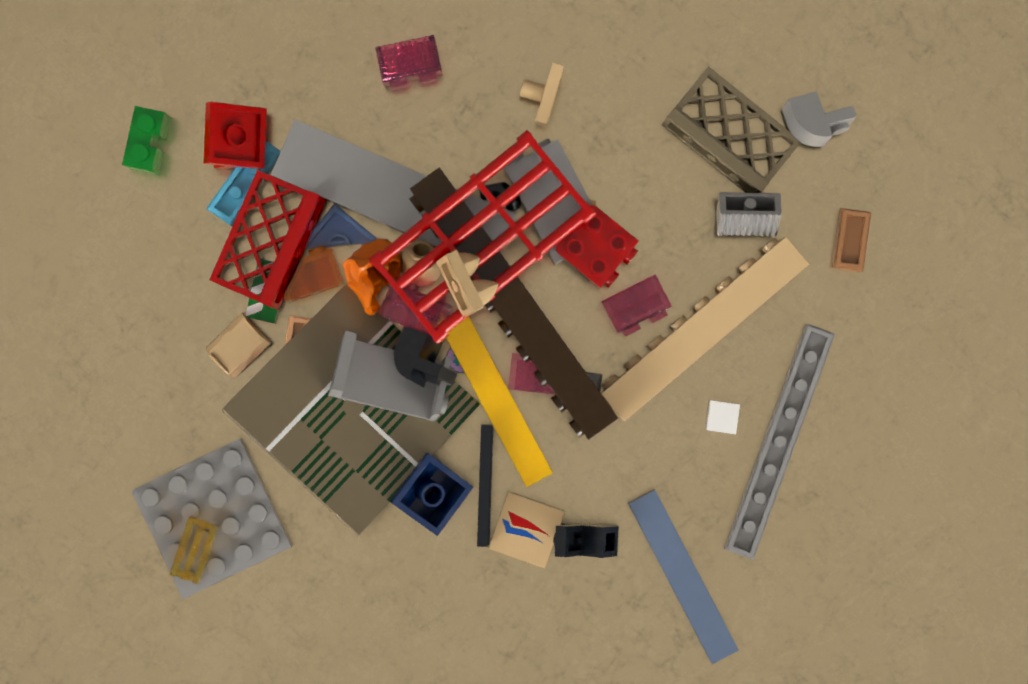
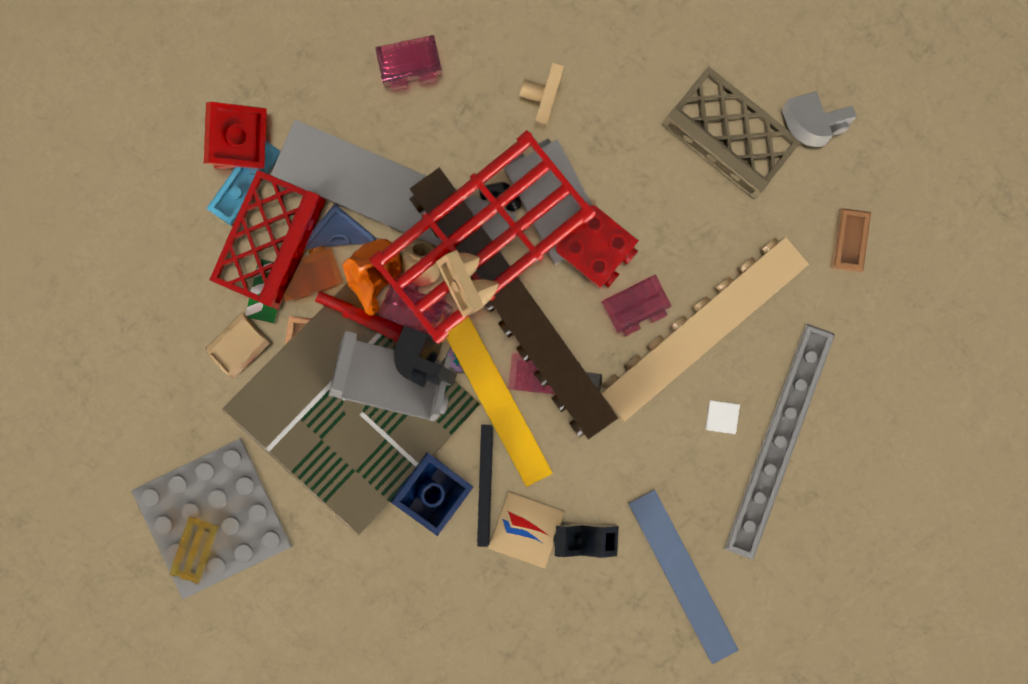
(143, 139): green brick -> none
(378, 324): none -> red piece
(748, 214): light grey brick -> none

